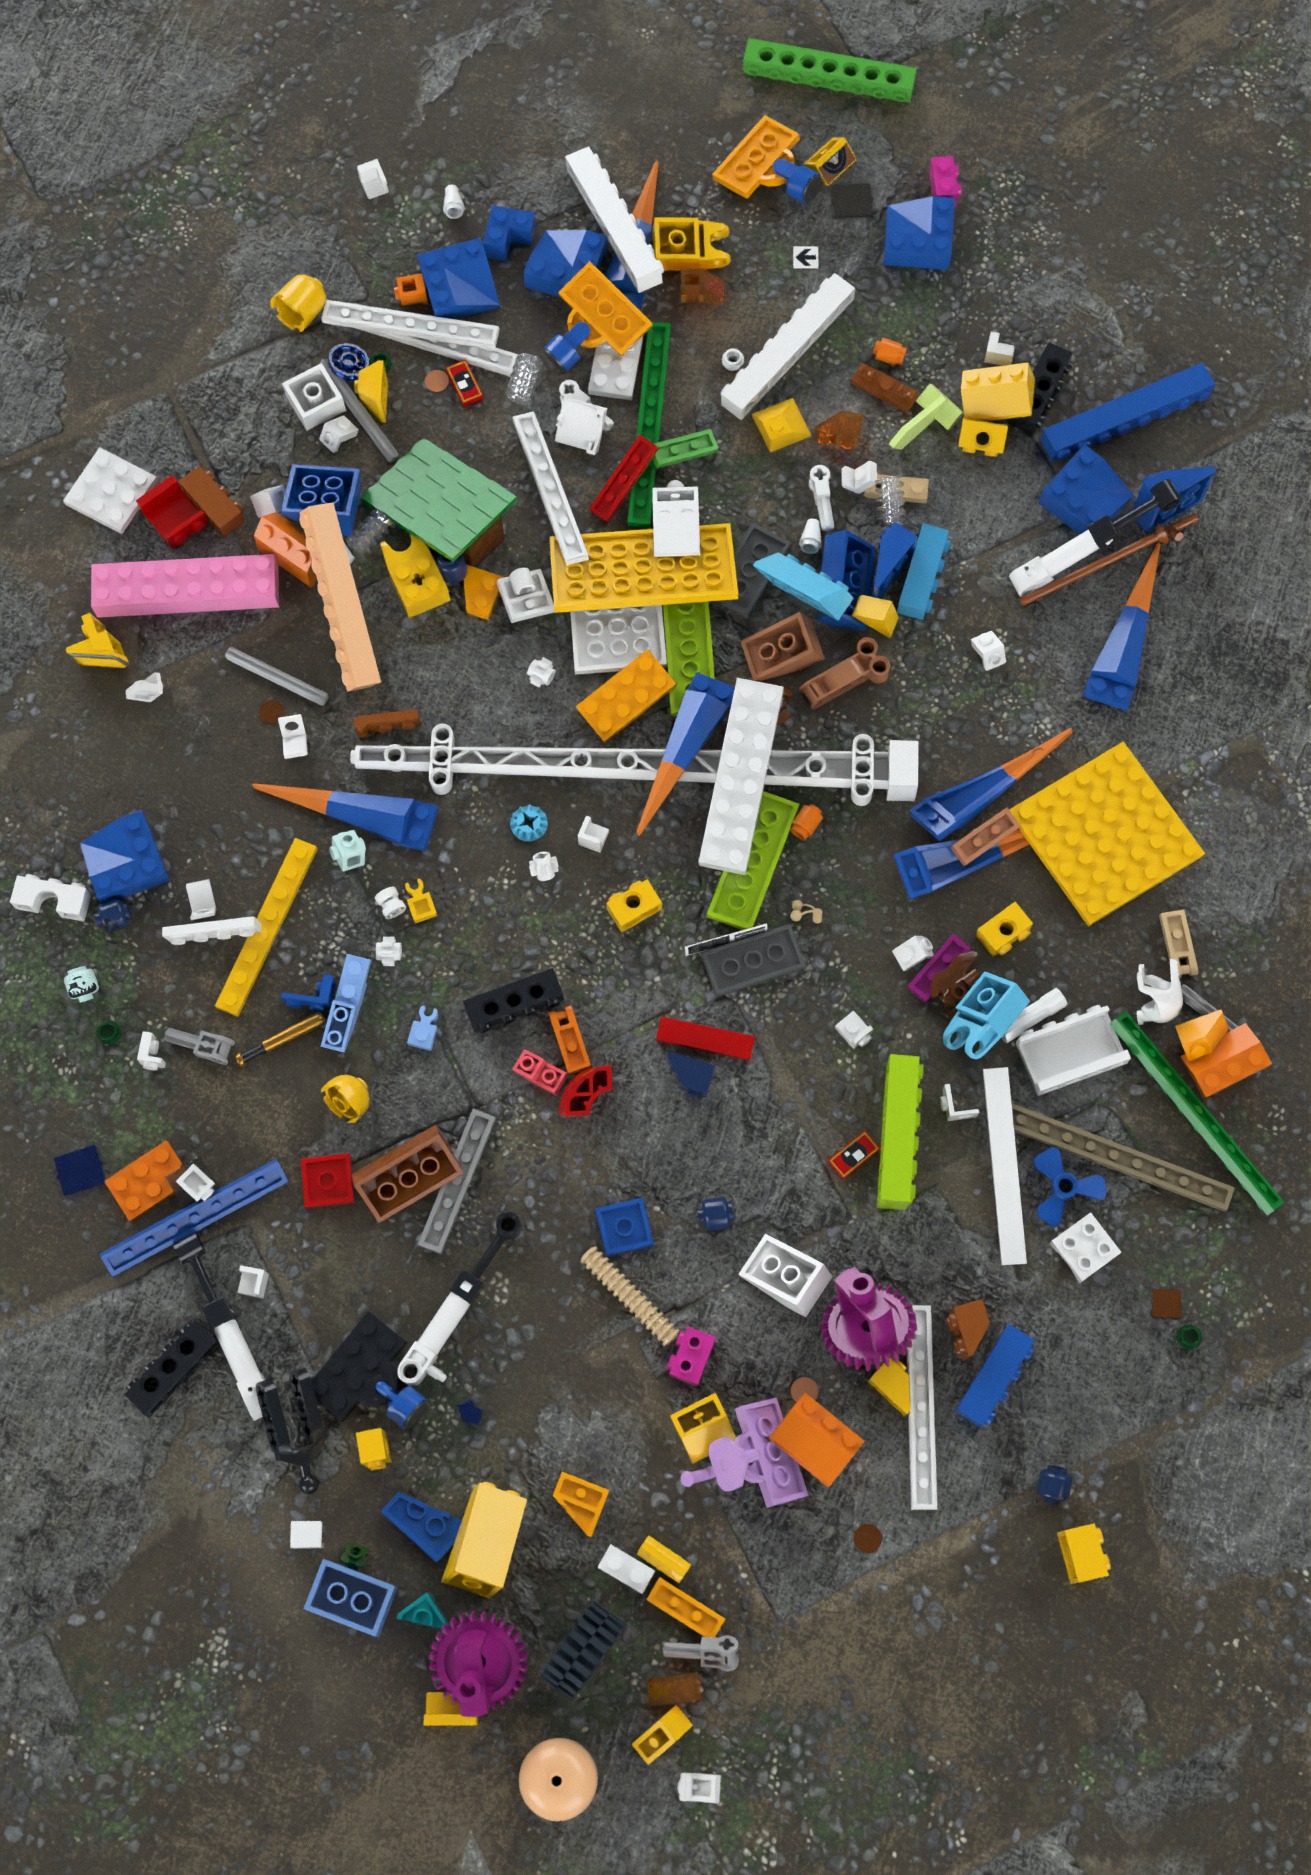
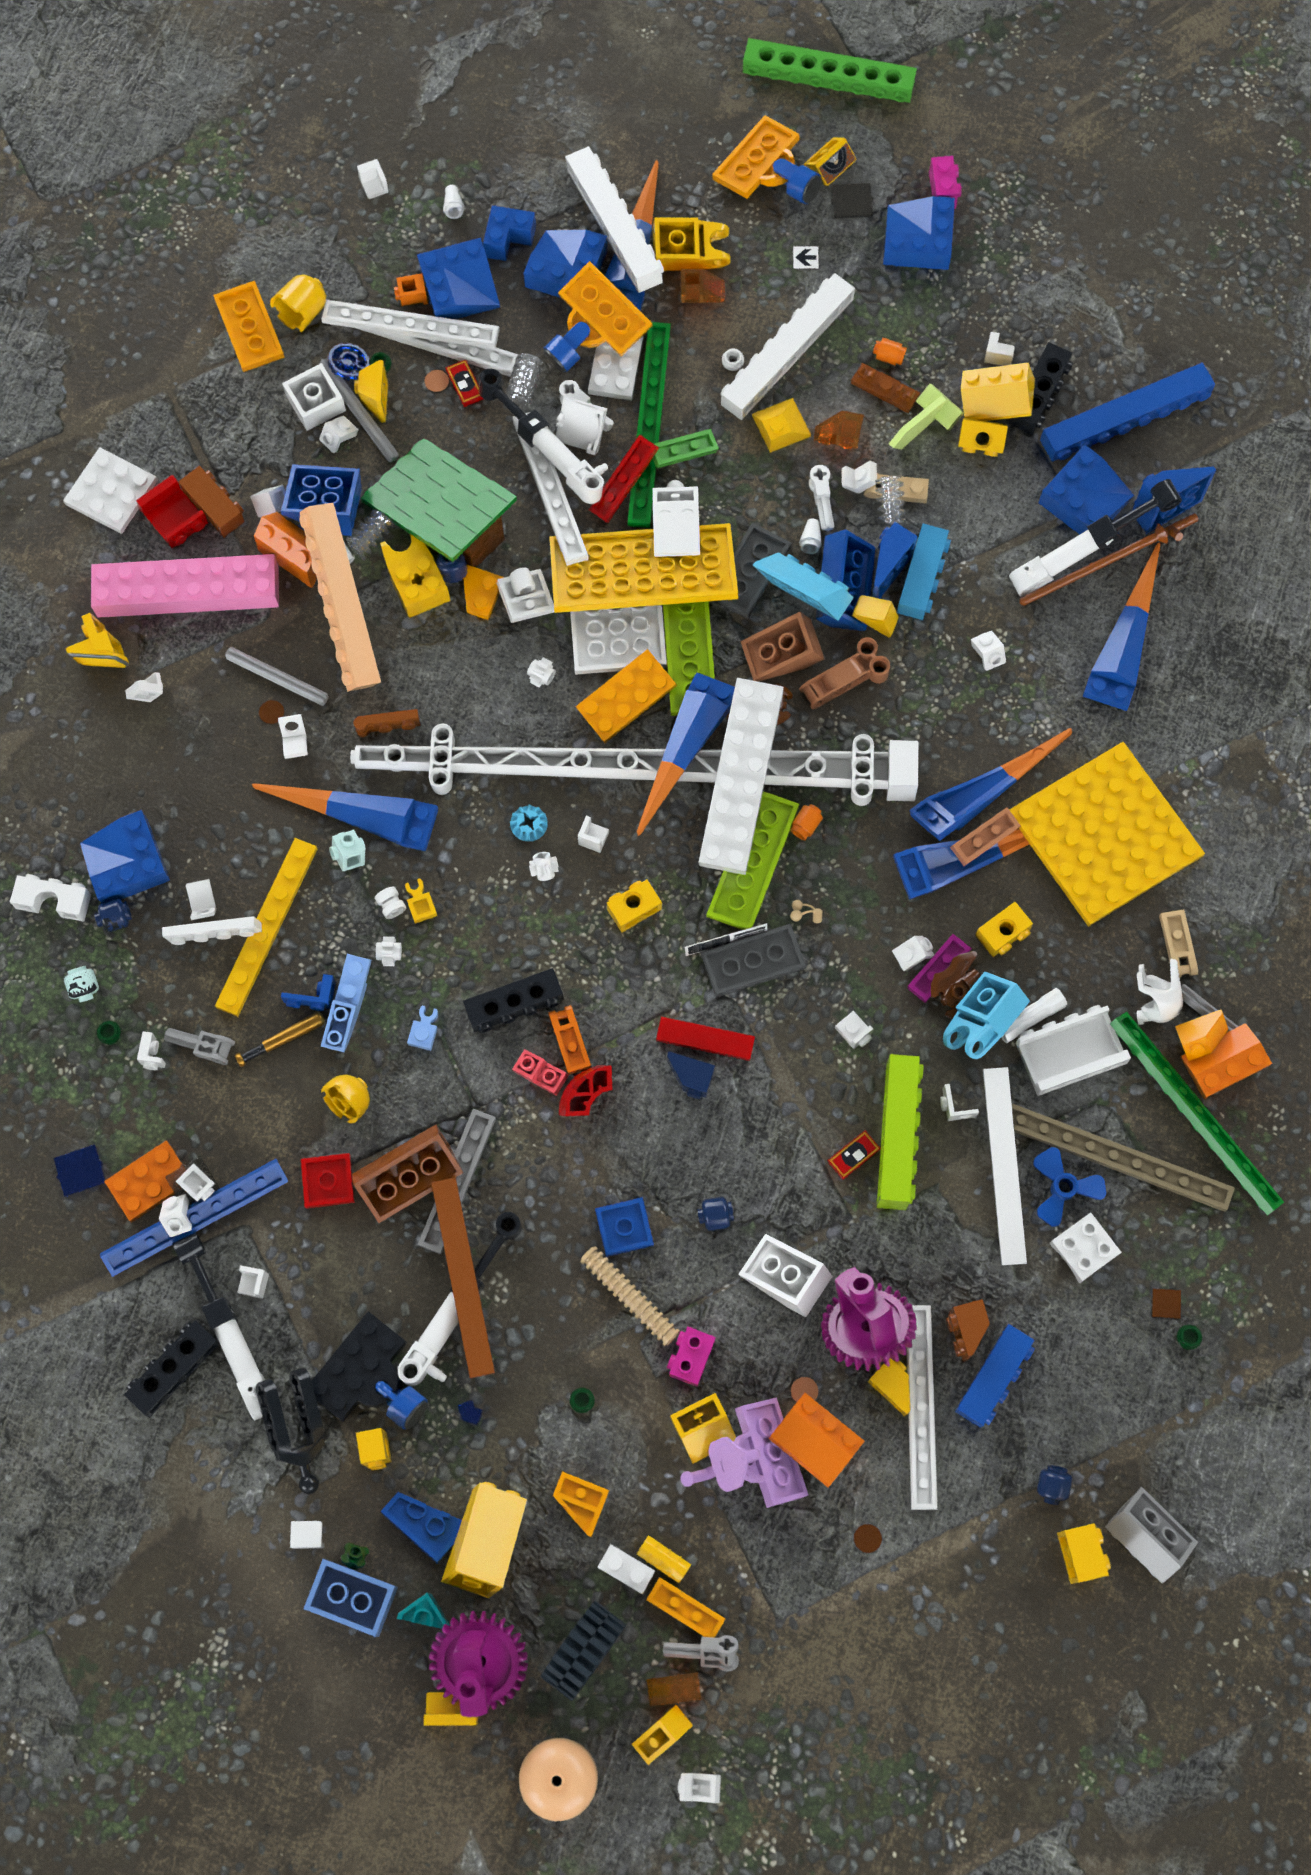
(174, 1216): none -> white bracket
(249, 326): none -> light orange plate
(463, 1278): none -> dark orange tile
(535, 432): none -> white piece
(582, 1400): none -> dark green plate
(1152, 1535): none -> light grey slope

